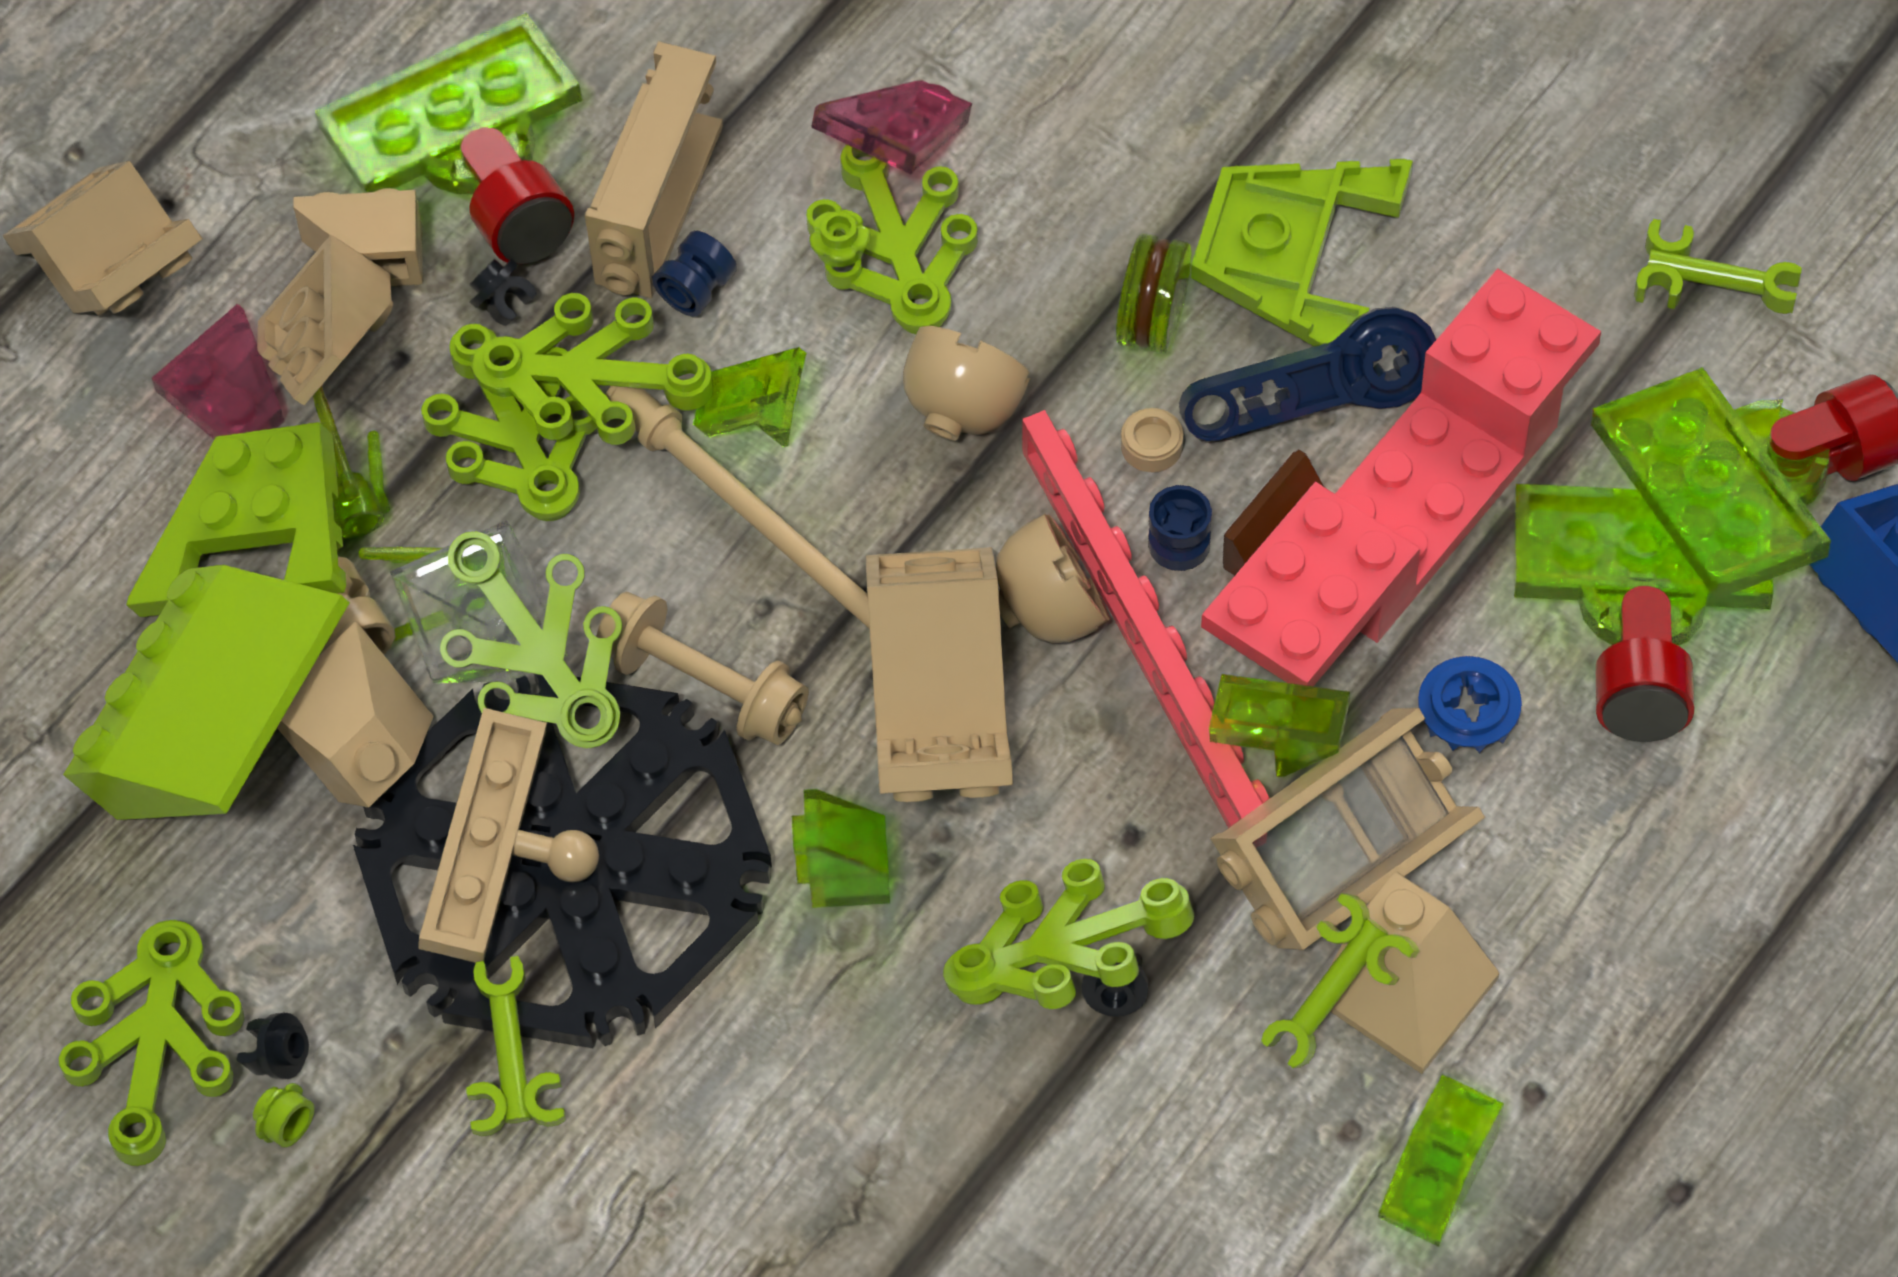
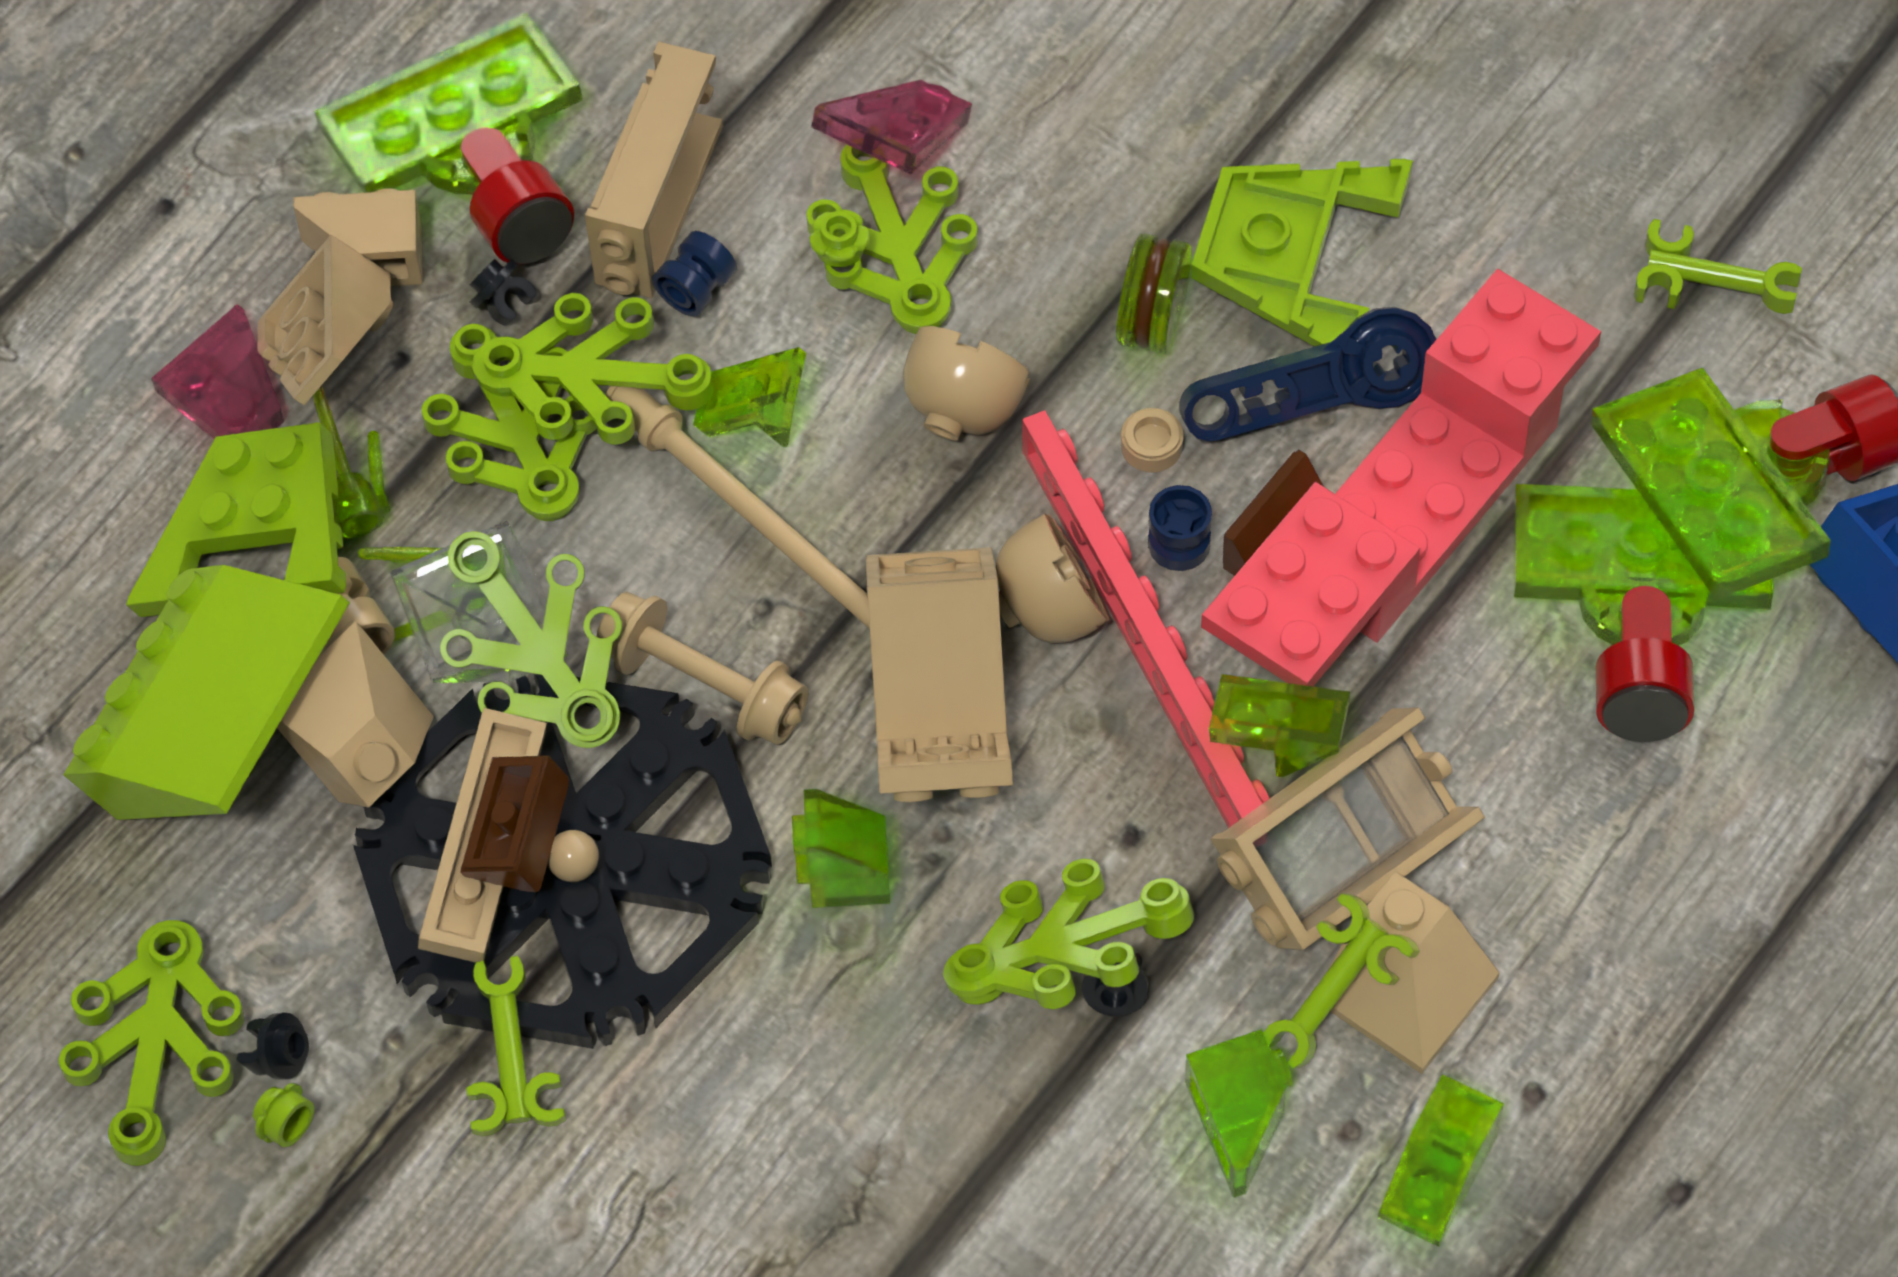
(104, 240): tan bracket -> none
(516, 822): none -> reddish brown slope
(1239, 1101): none -> clear neon green slope
(1487, 685): blue gear -> none

